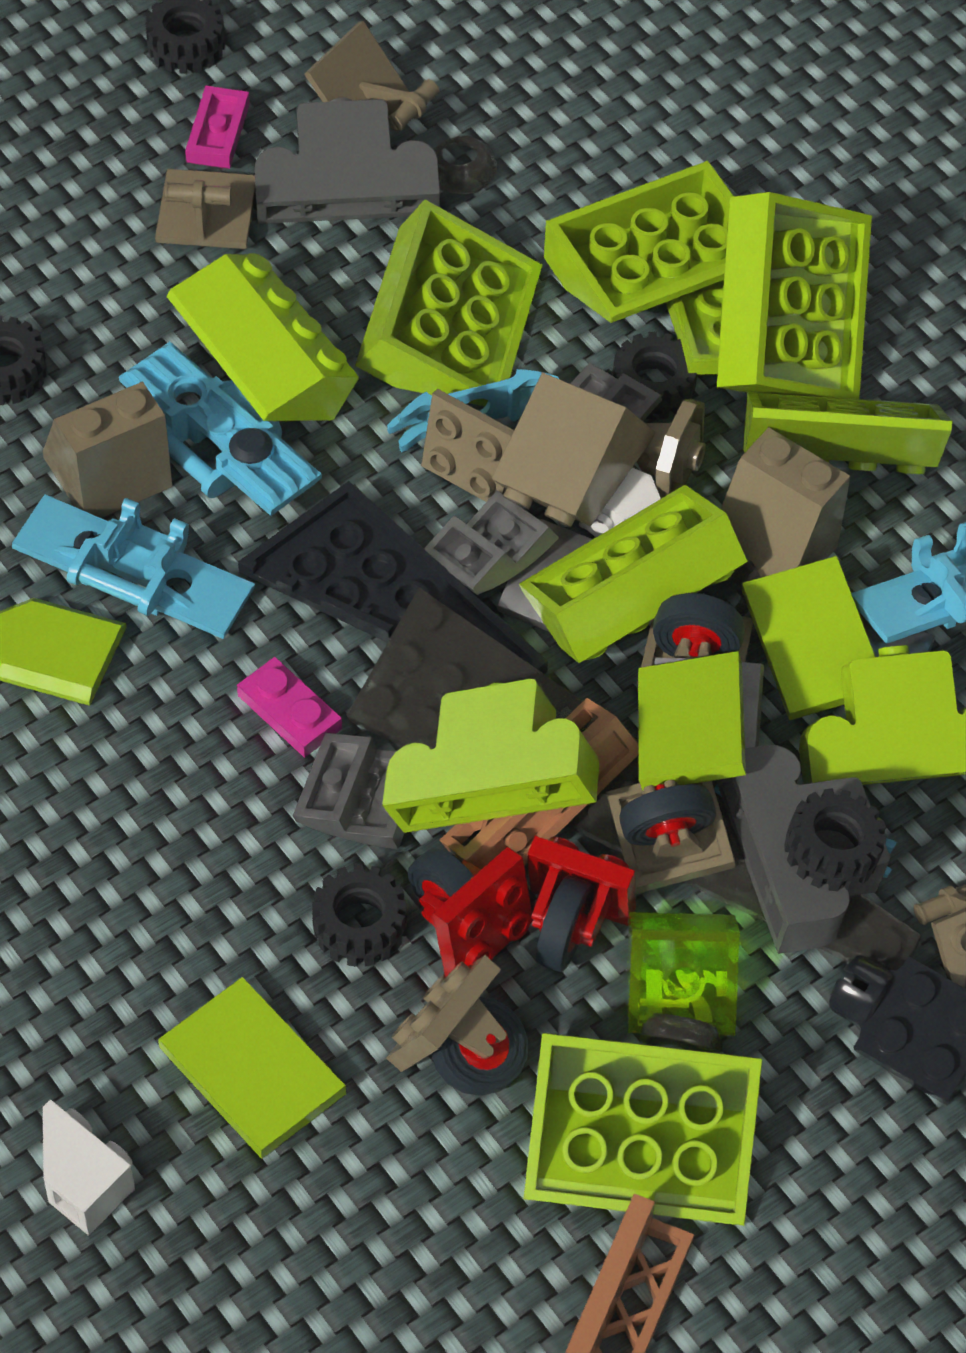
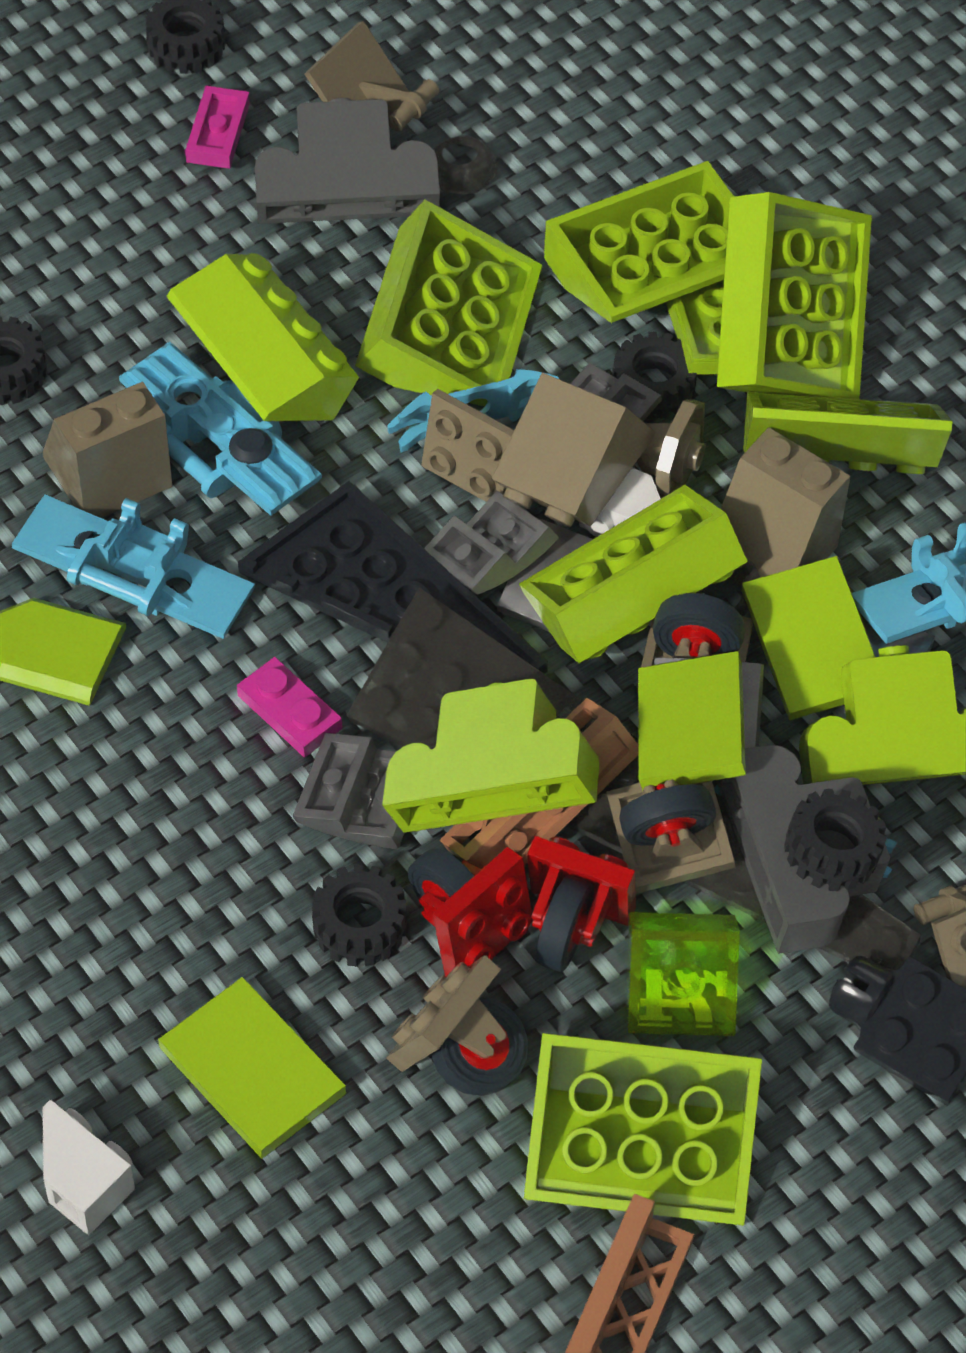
(206, 209): dark tan plate -> none
(681, 1032): clear smoke piece -> none

